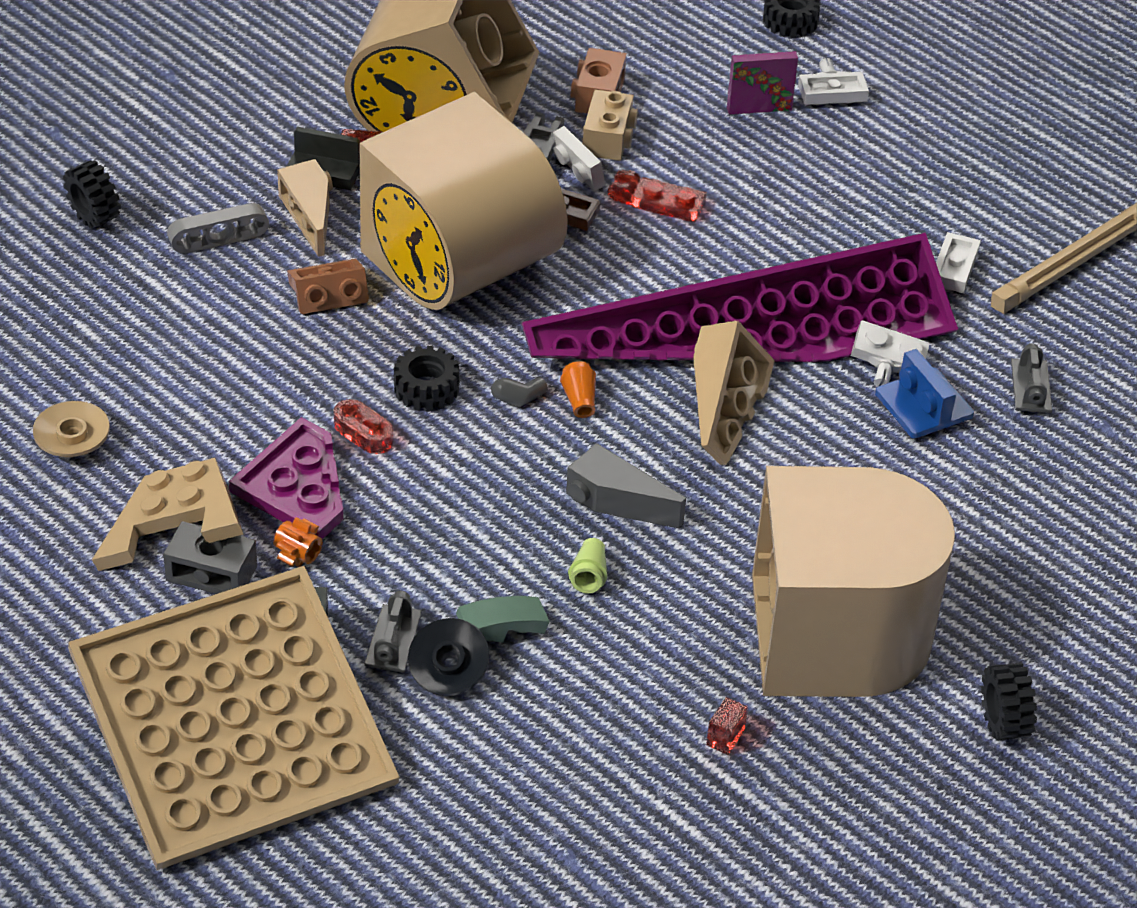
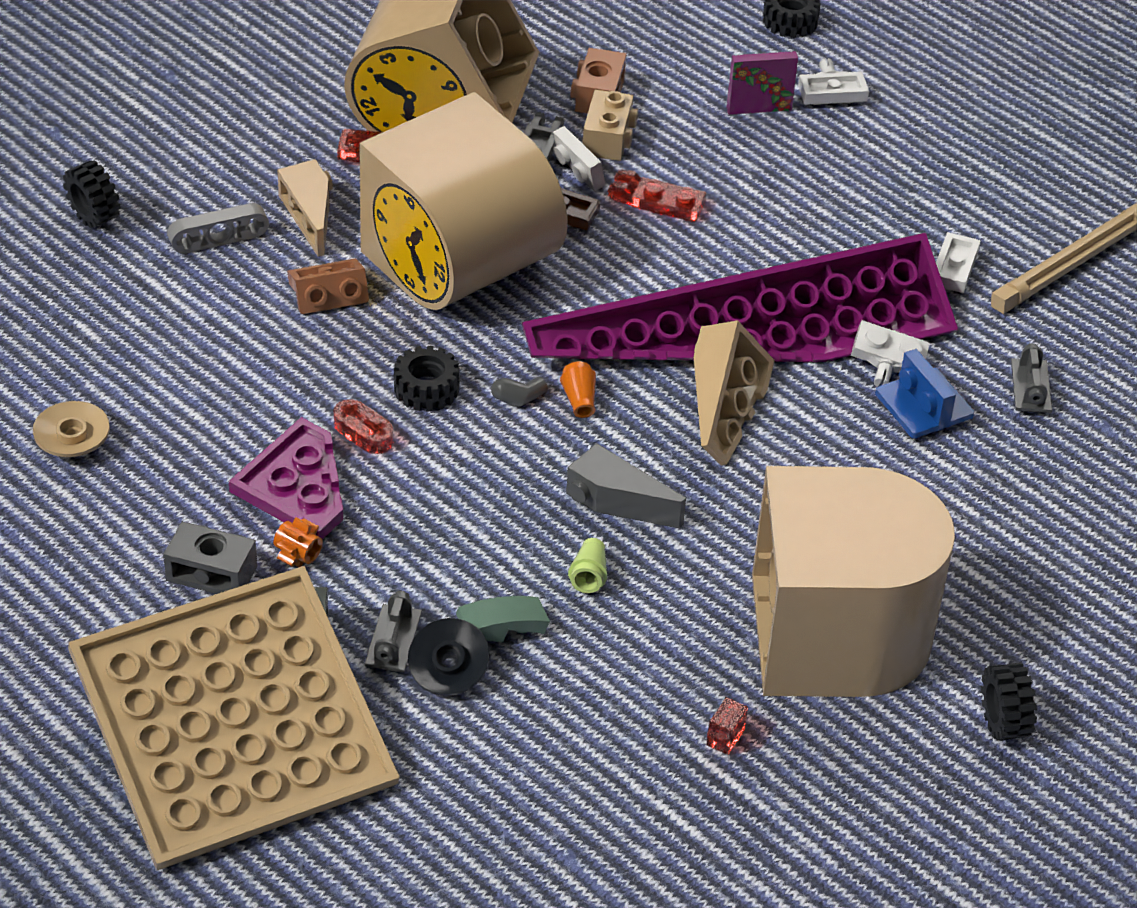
(163, 502): tan wing -> none
(333, 153): pearl dark grey panel -> none

